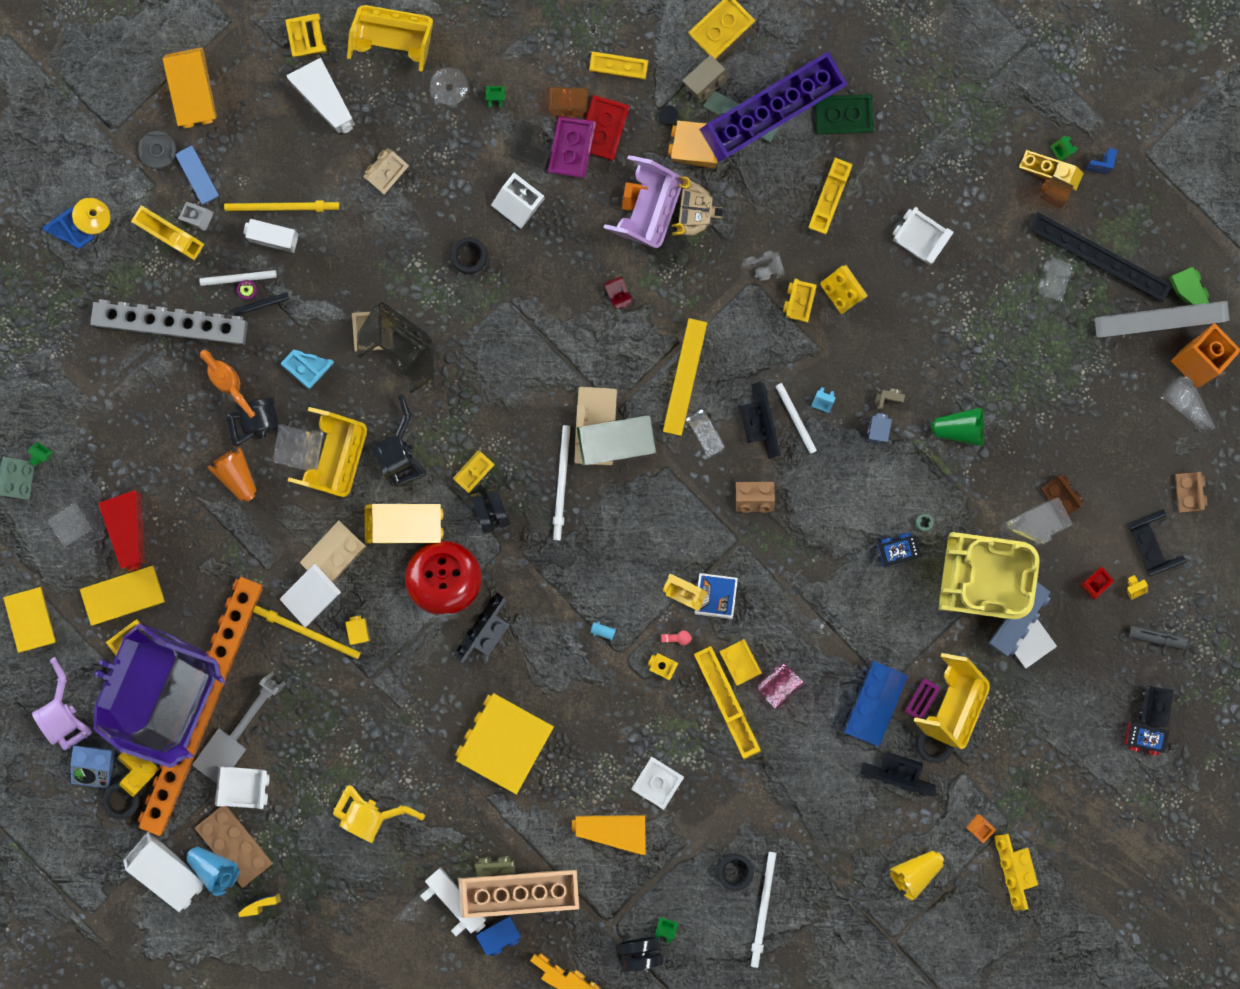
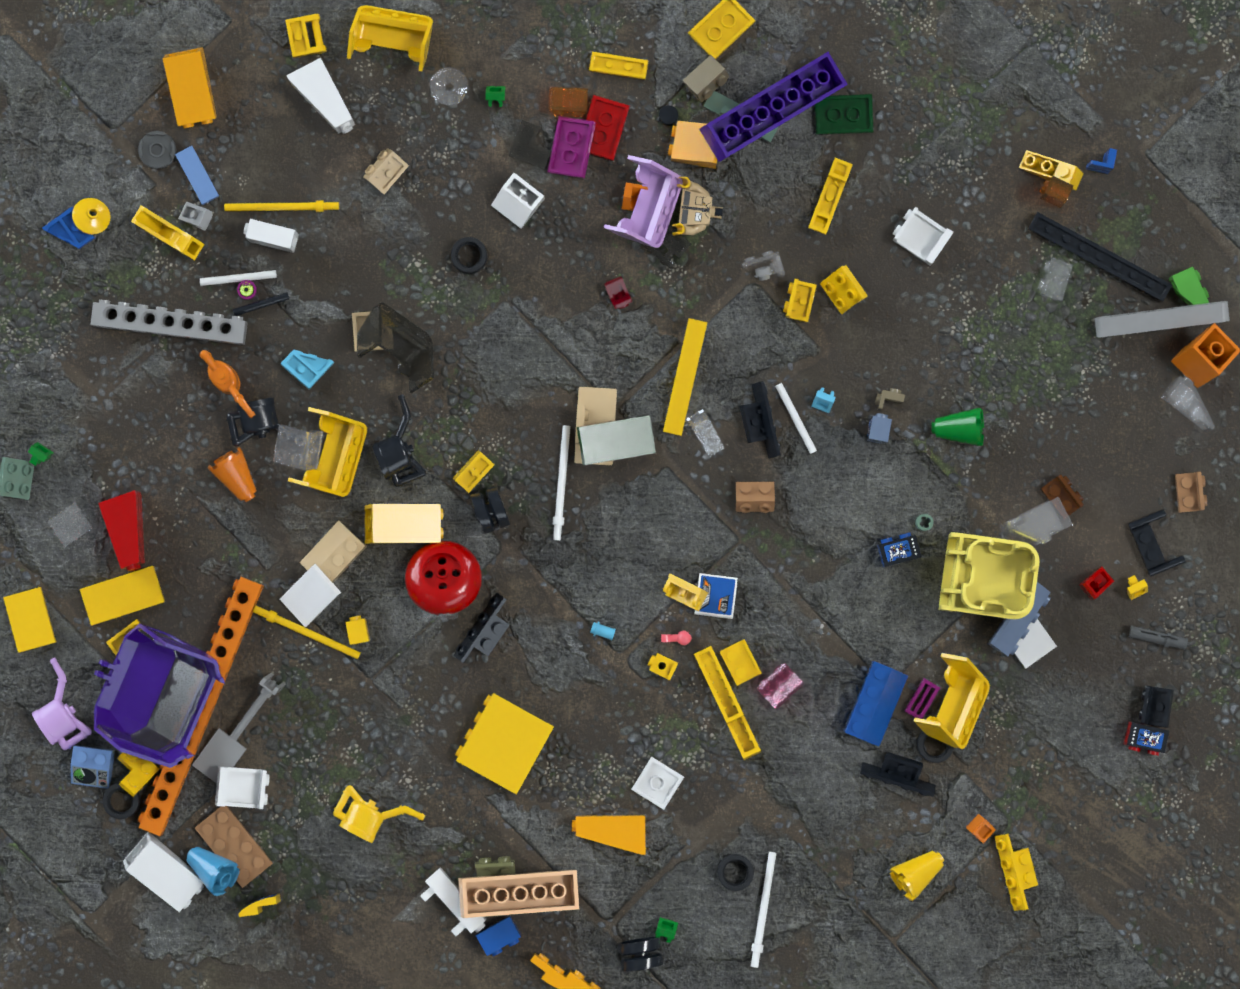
(1063, 148): green tile -> none

